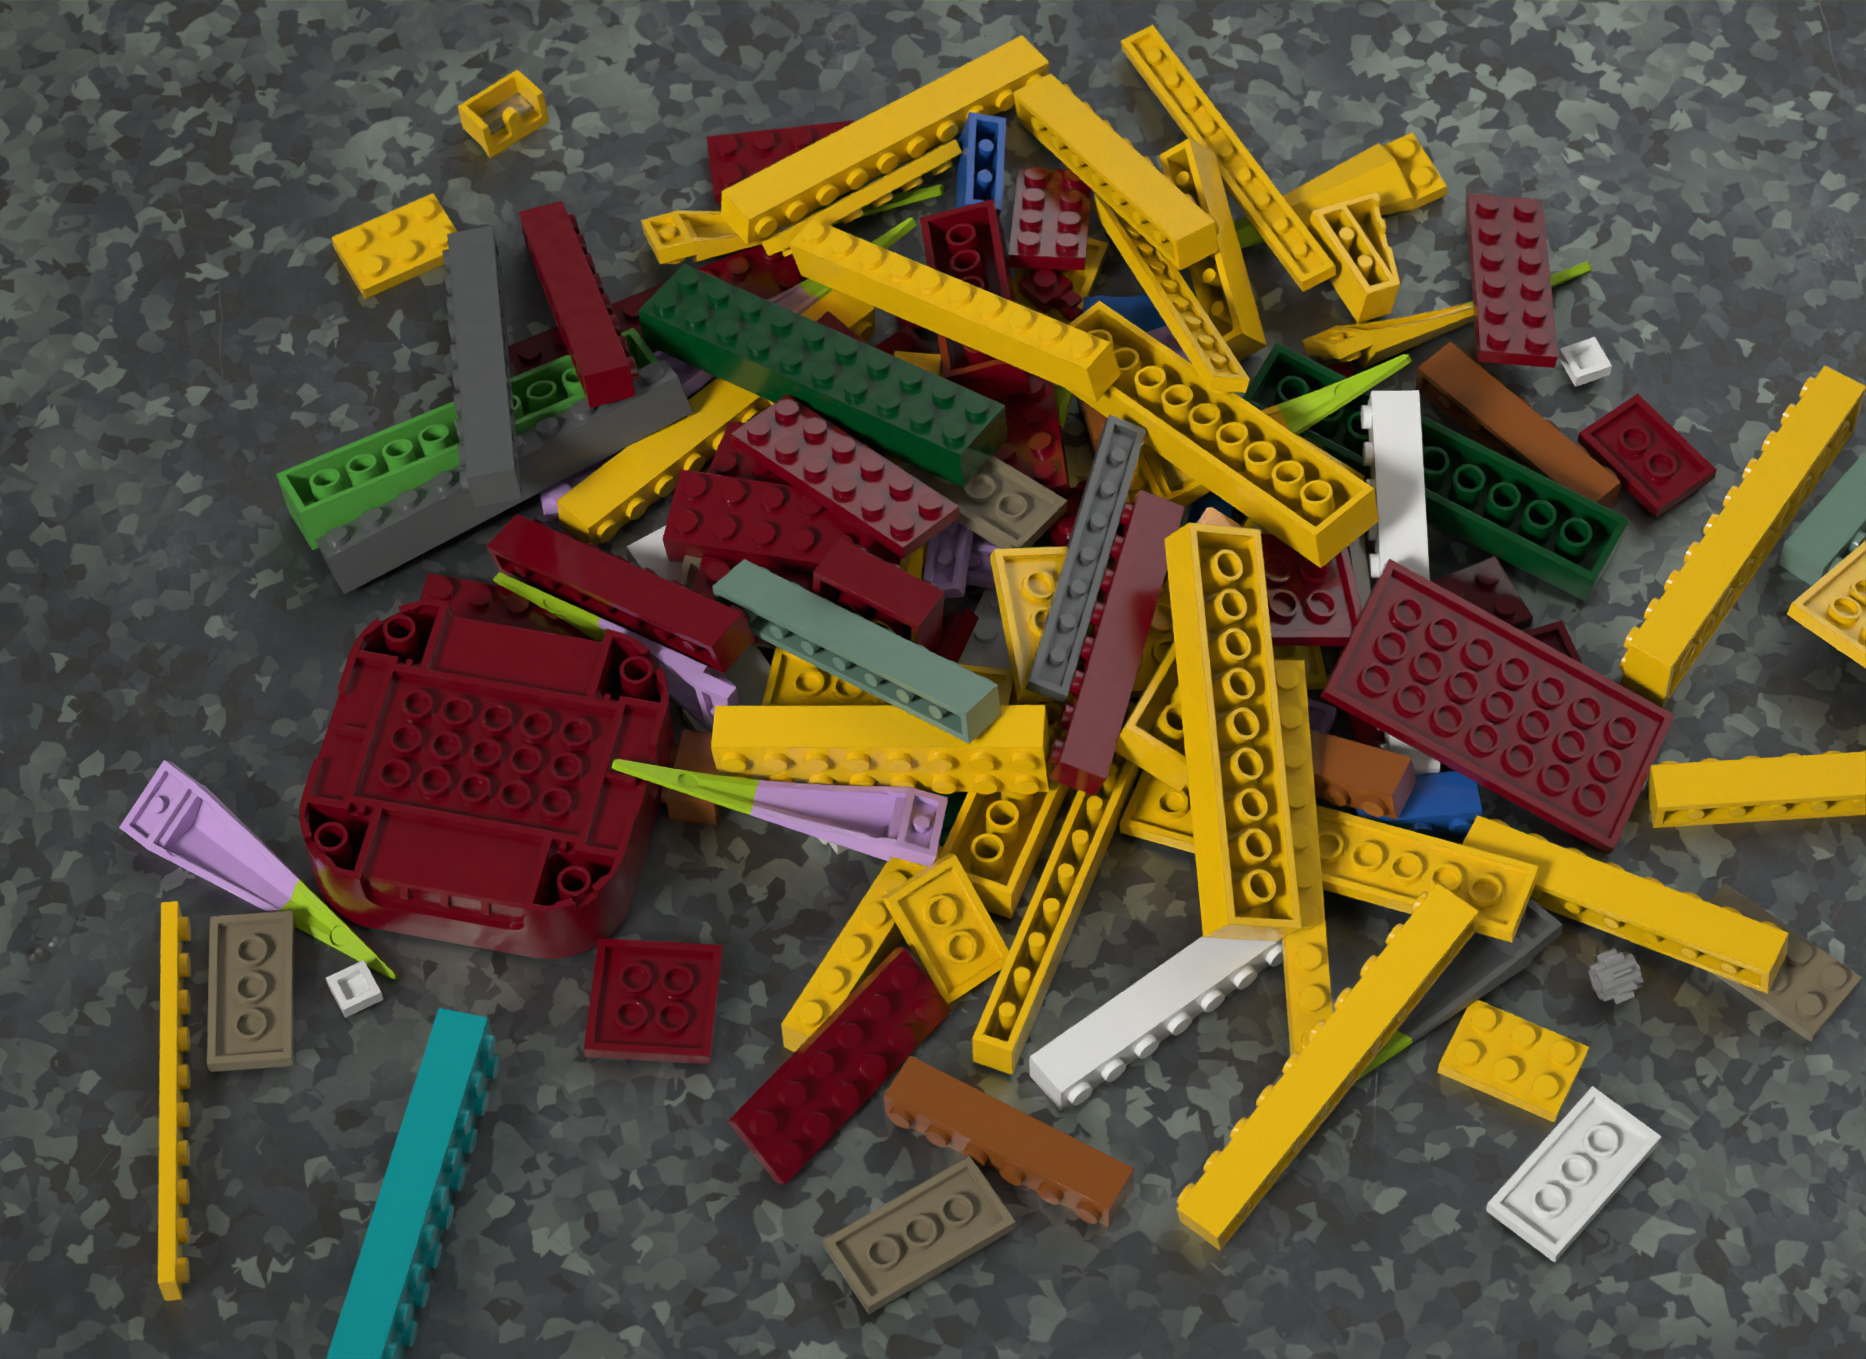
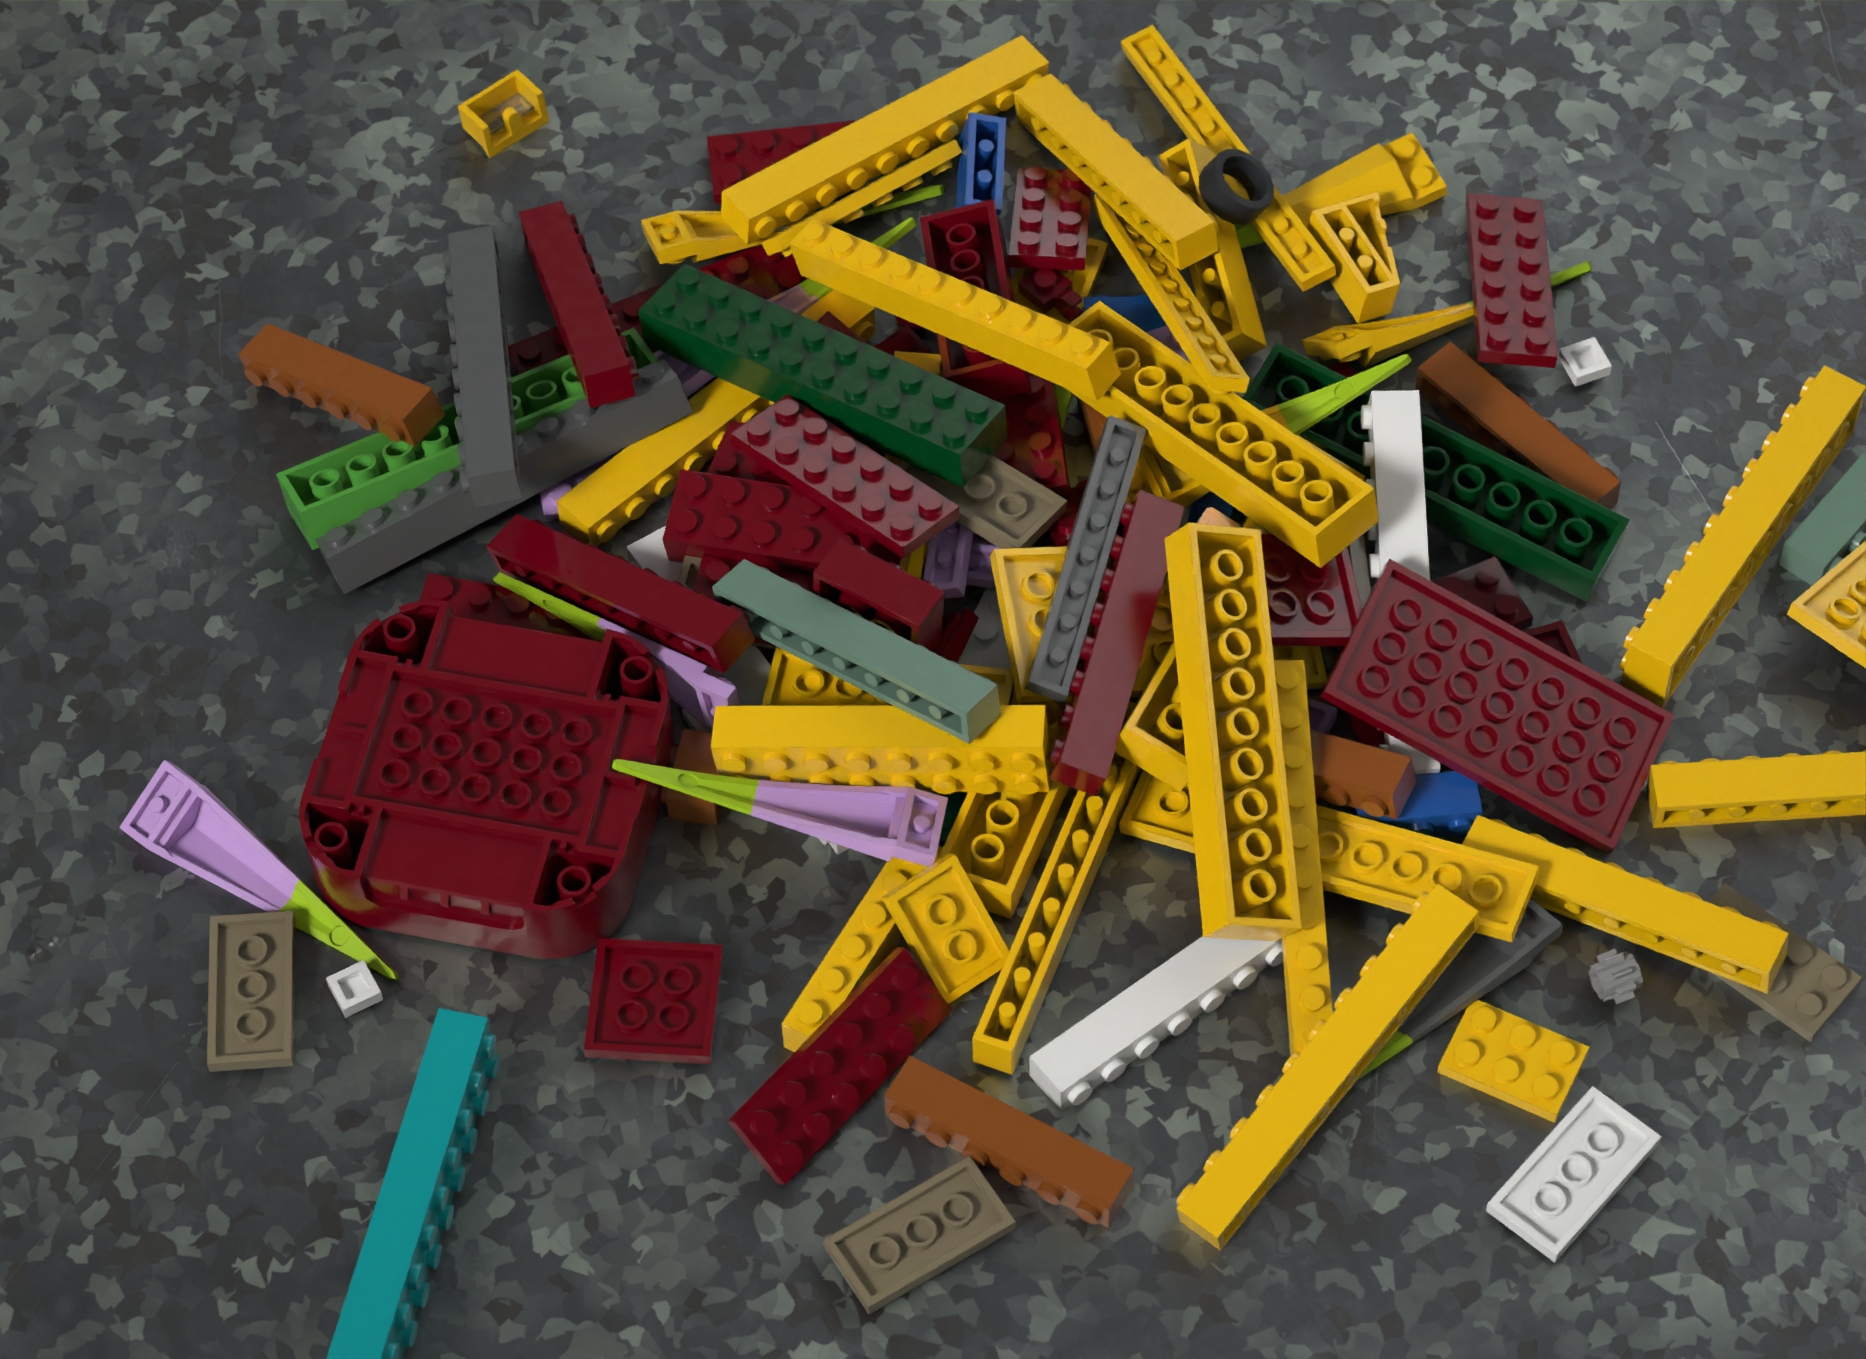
(173, 1112): yellow plate -> none
(341, 385): none -> dark orange brick
(395, 245): yellow plate -> none
(1223, 200): none -> black tyre
(1647, 455): dark red plate -> none

